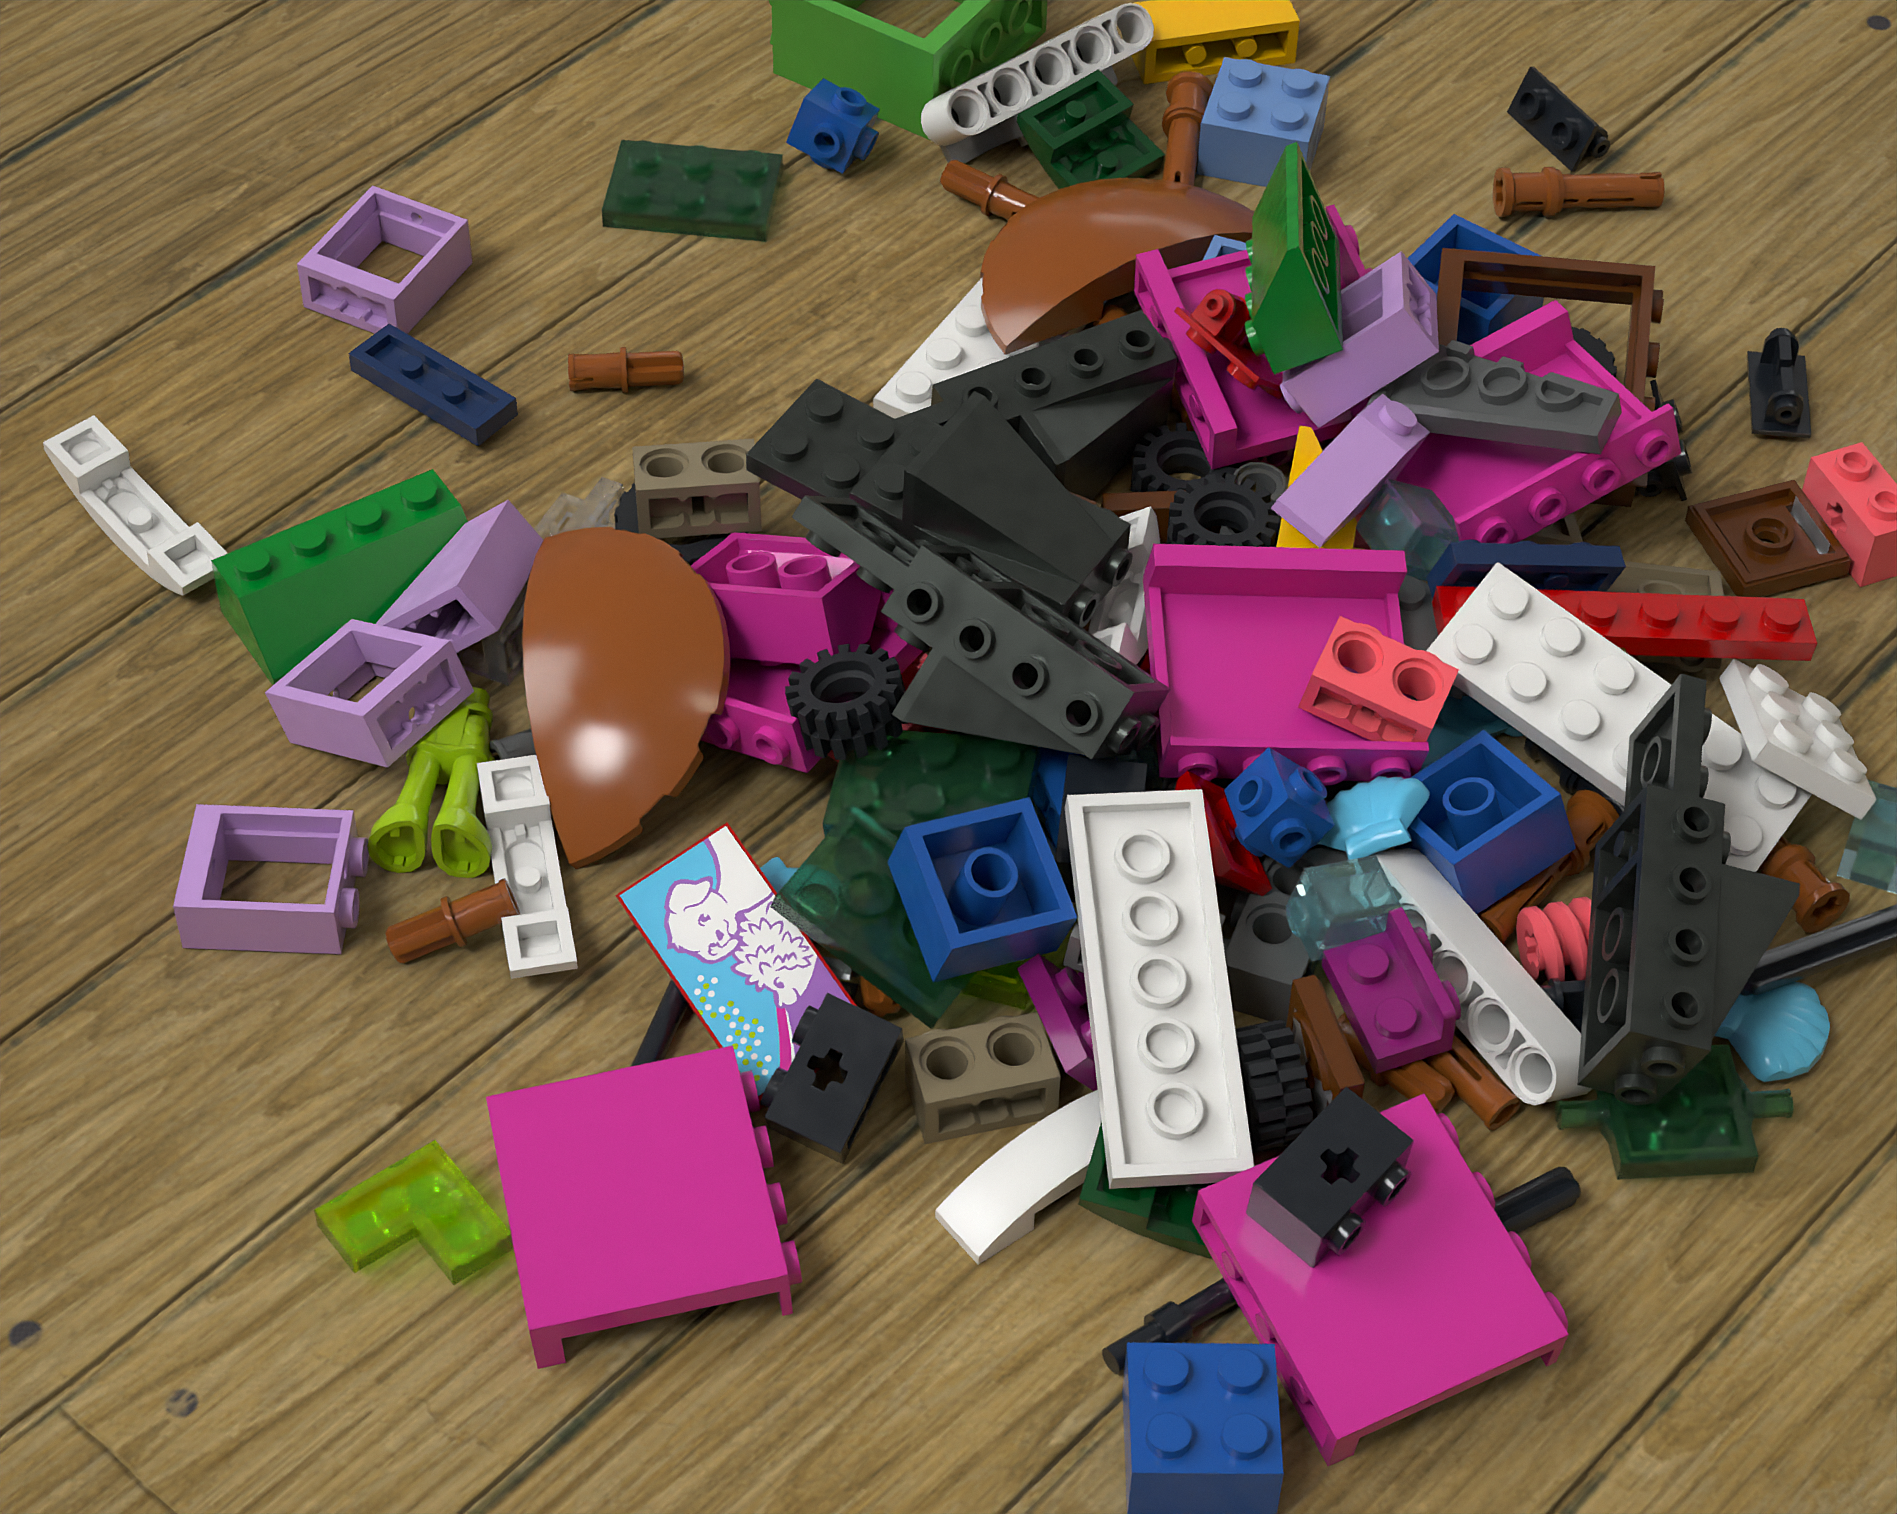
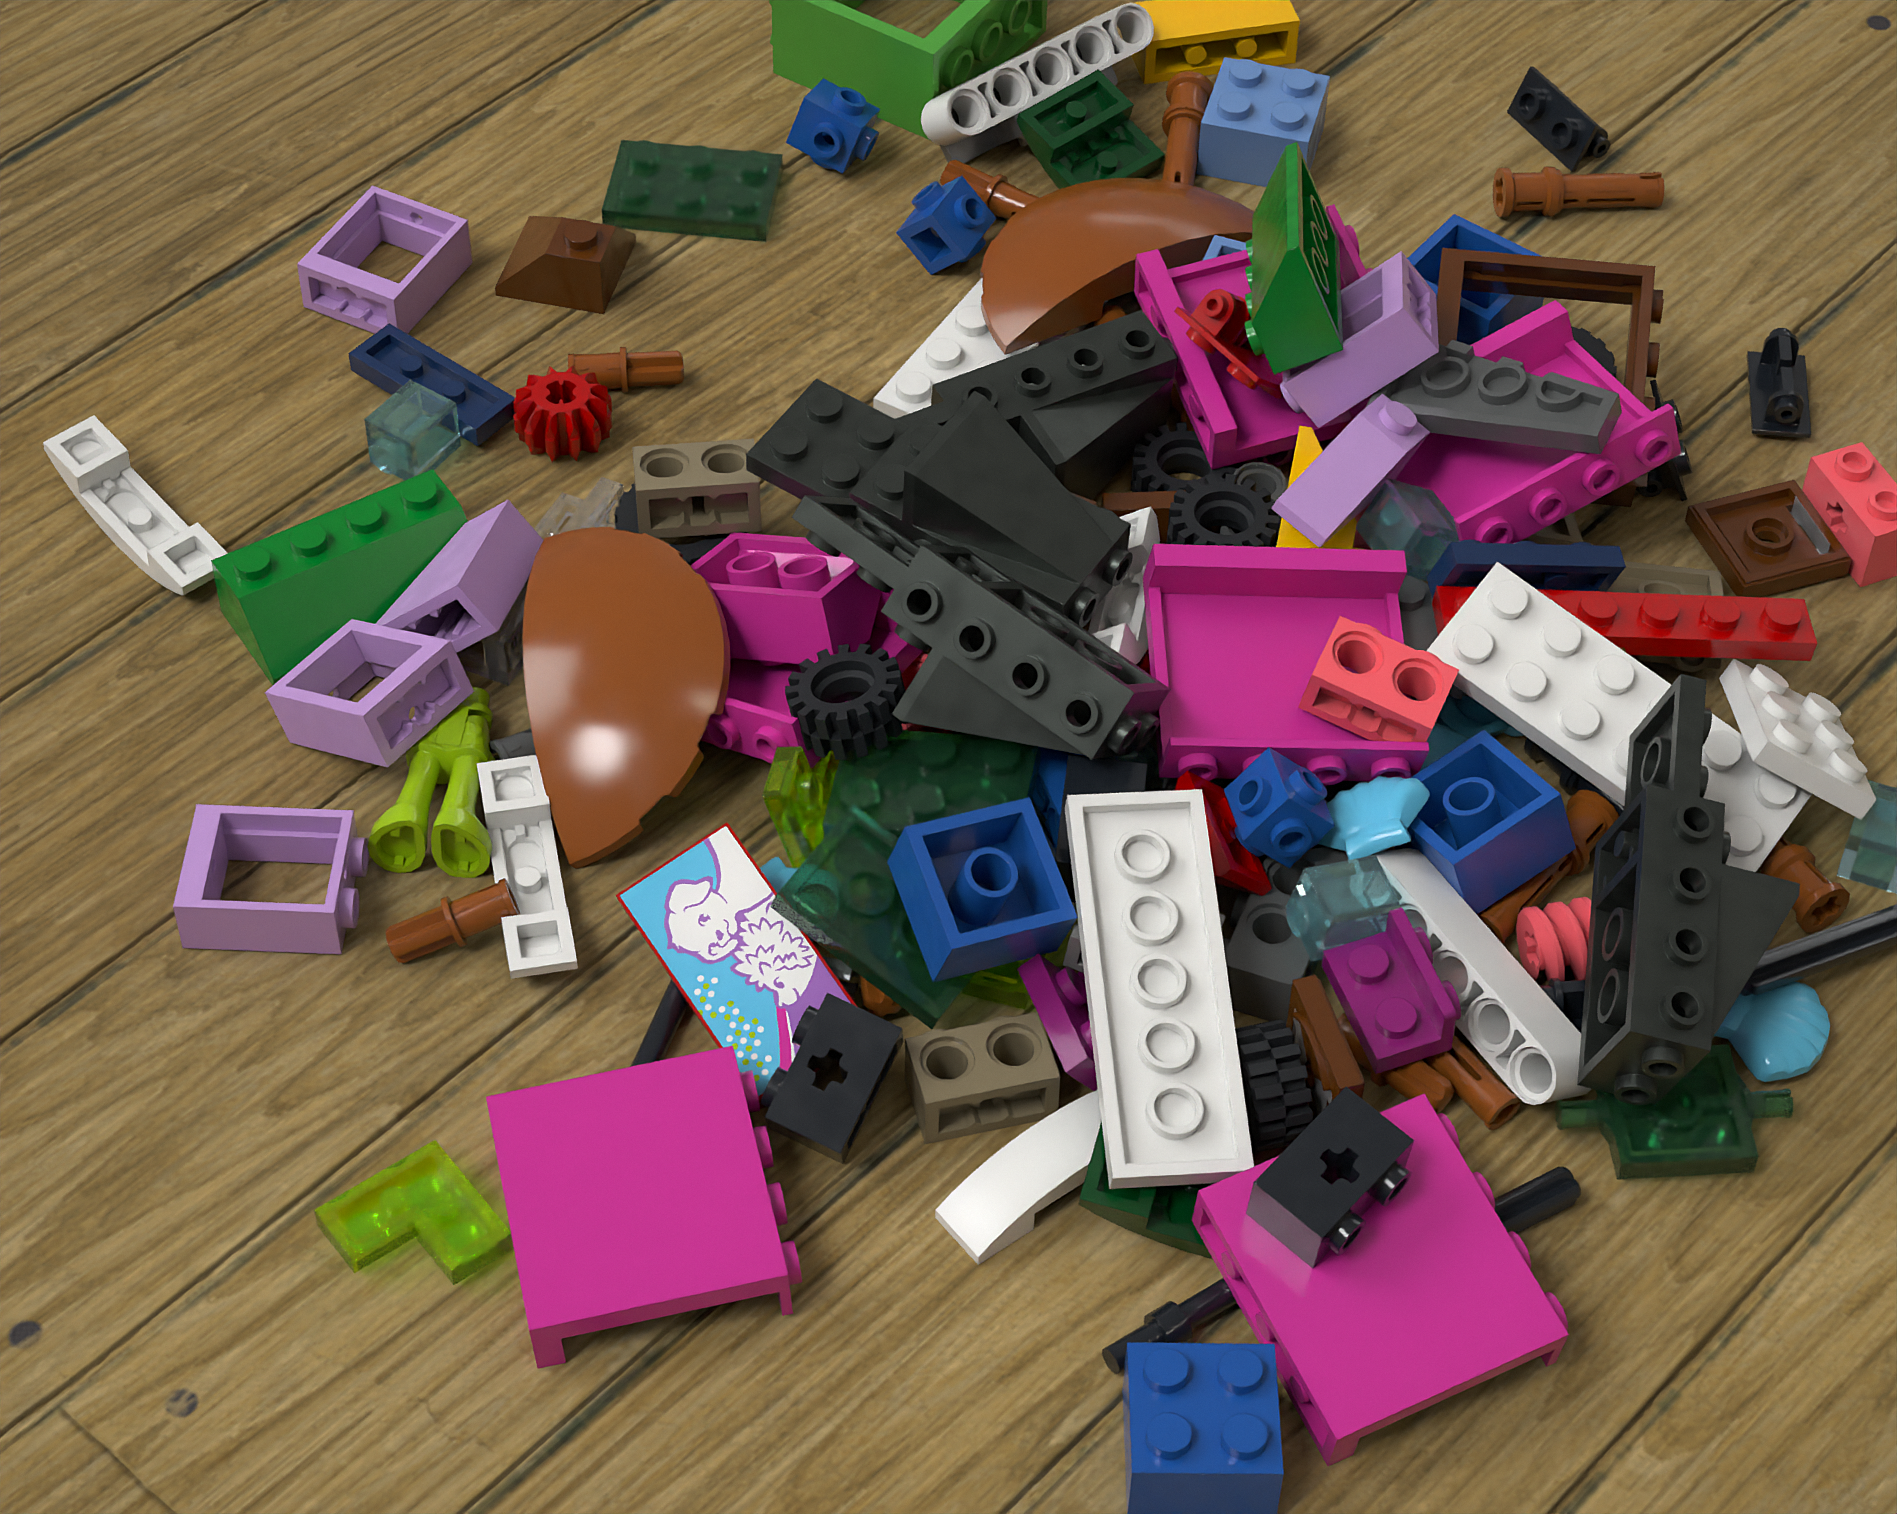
(412, 431): none -> clear light blue brick
(562, 413): none -> red gear
(566, 263): none -> reddish brown slope
(799, 800): none -> clear neon green plate
(946, 224): none -> blue brick

